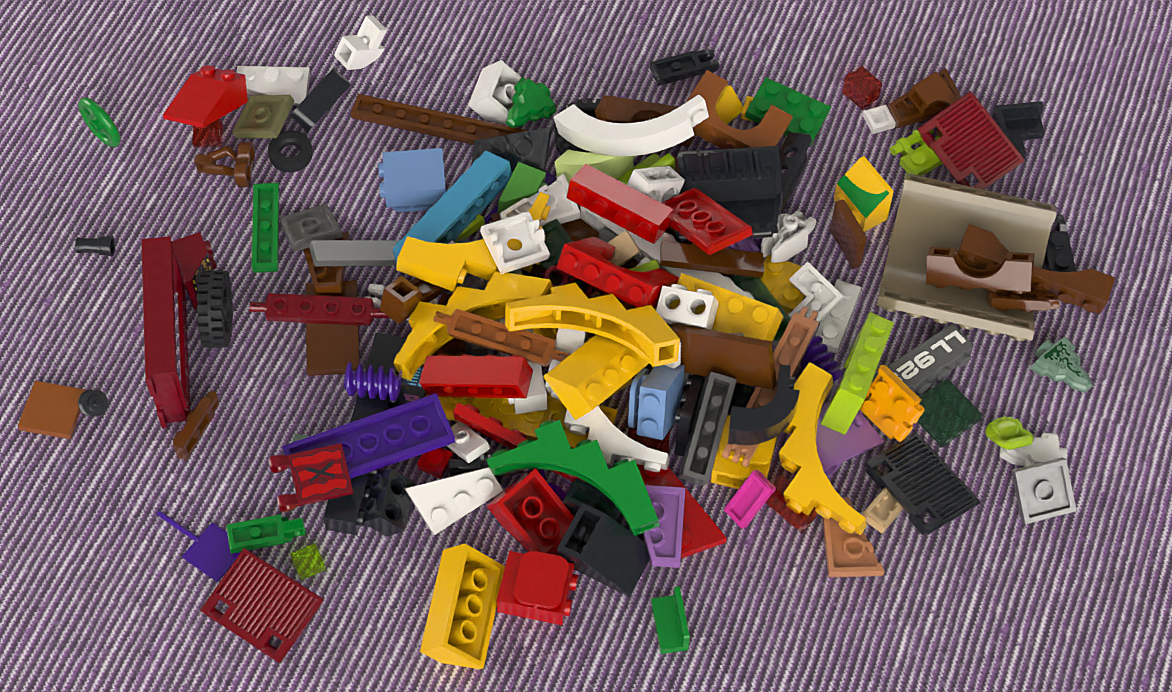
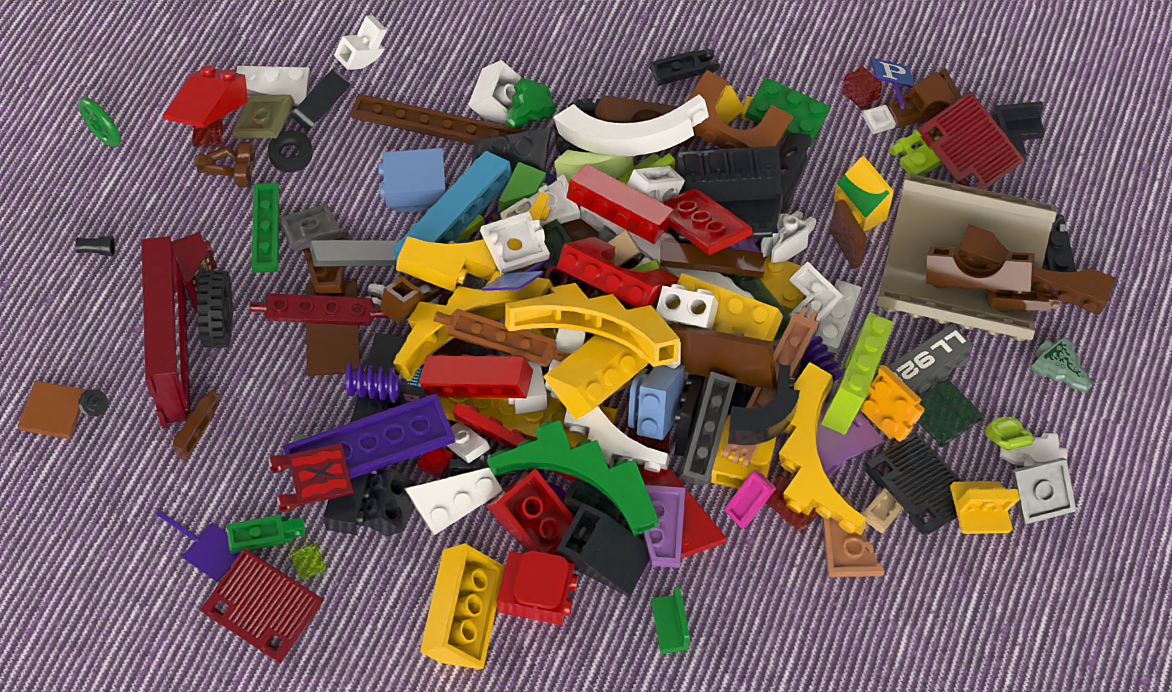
(516, 280): none -> piece
(893, 73): none -> piece
(983, 506): none -> yellow bracket

